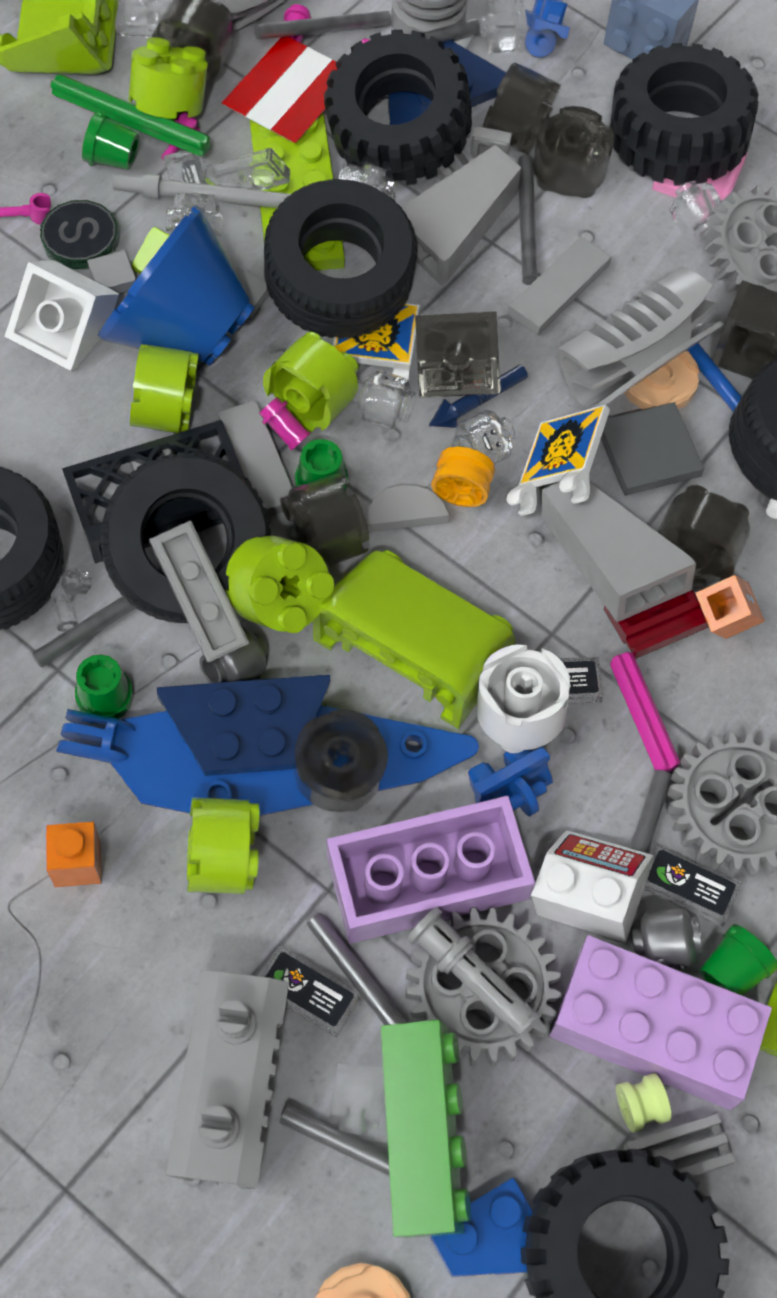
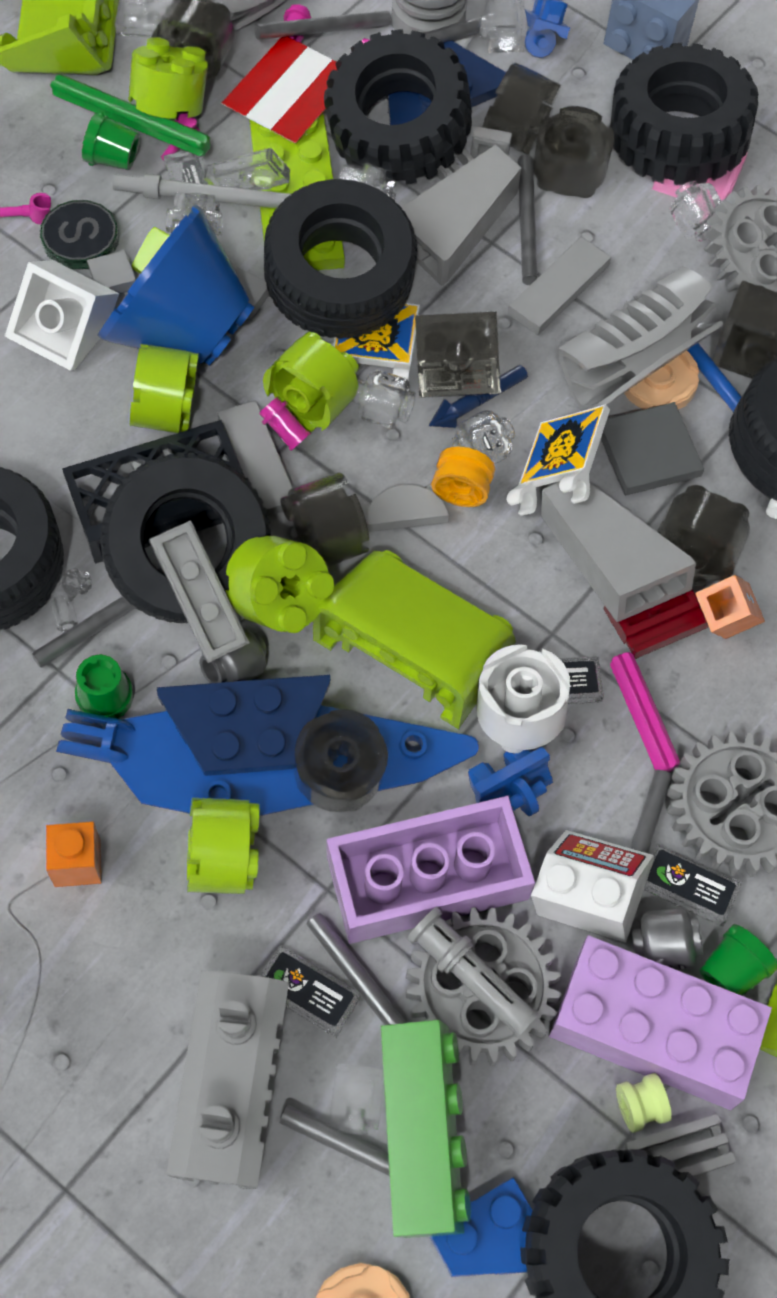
(319, 460): green piece -> none

